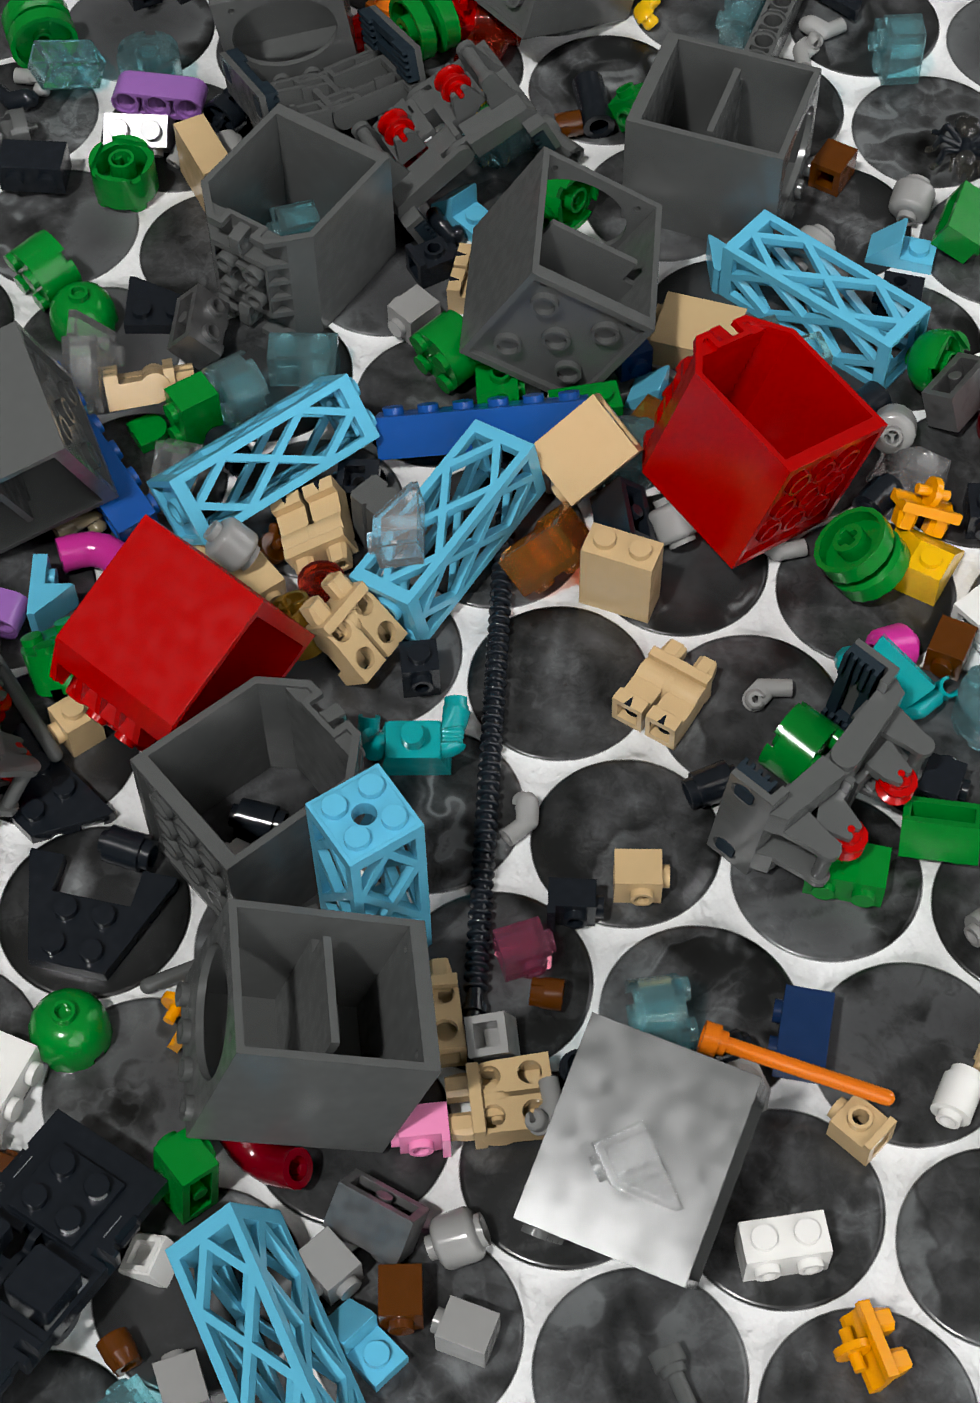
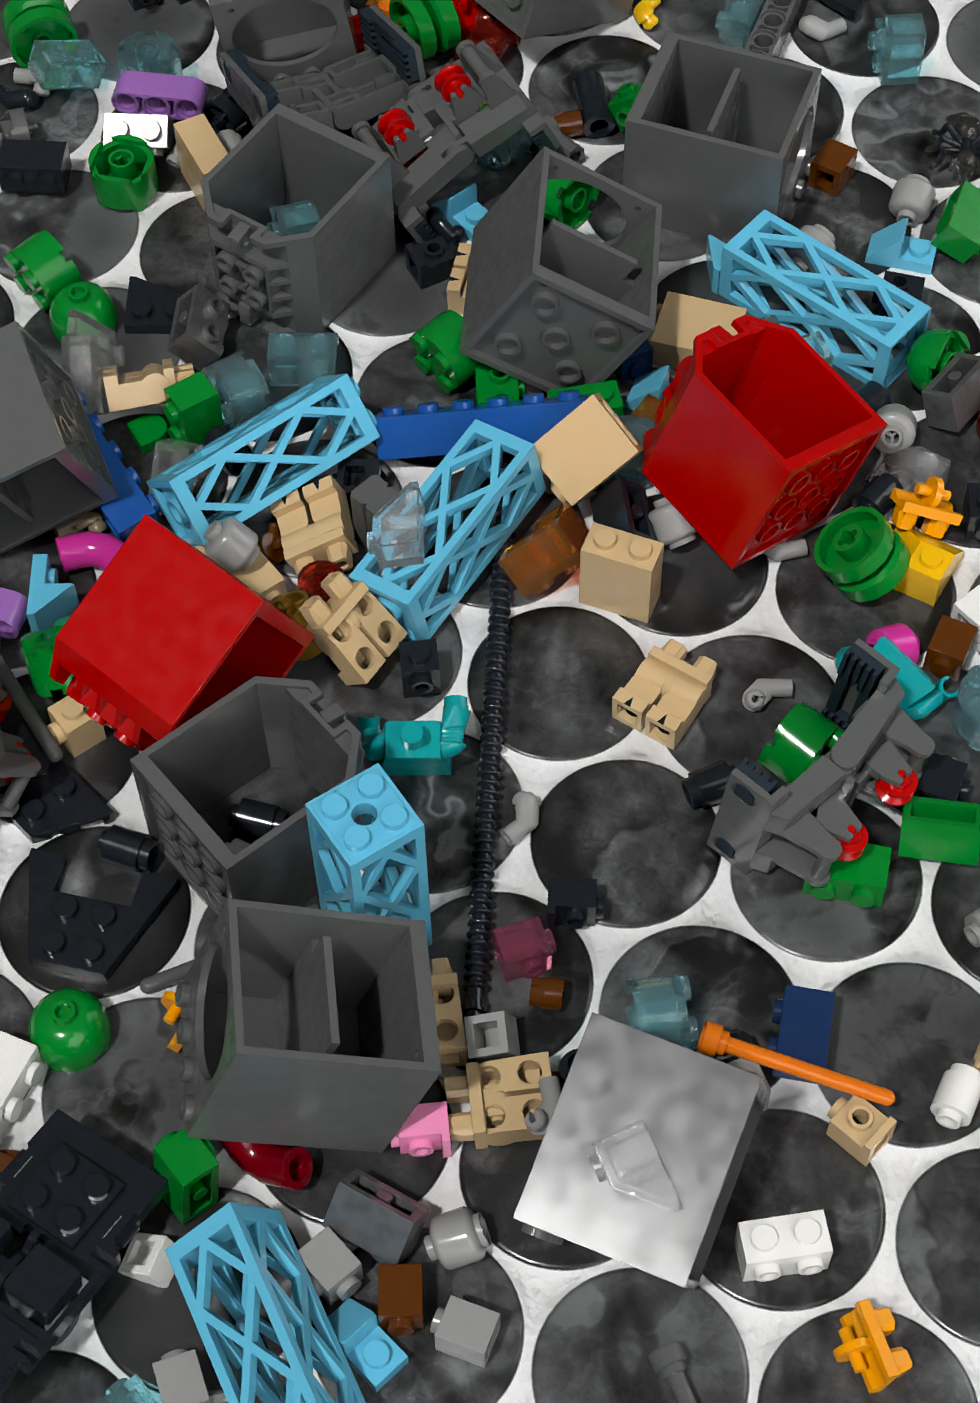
(119, 1351): reddish brown hose -> none
(411, 312): light grey brick -> none
(639, 876): tan brick -> none
(807, 48): light grey arm -> none

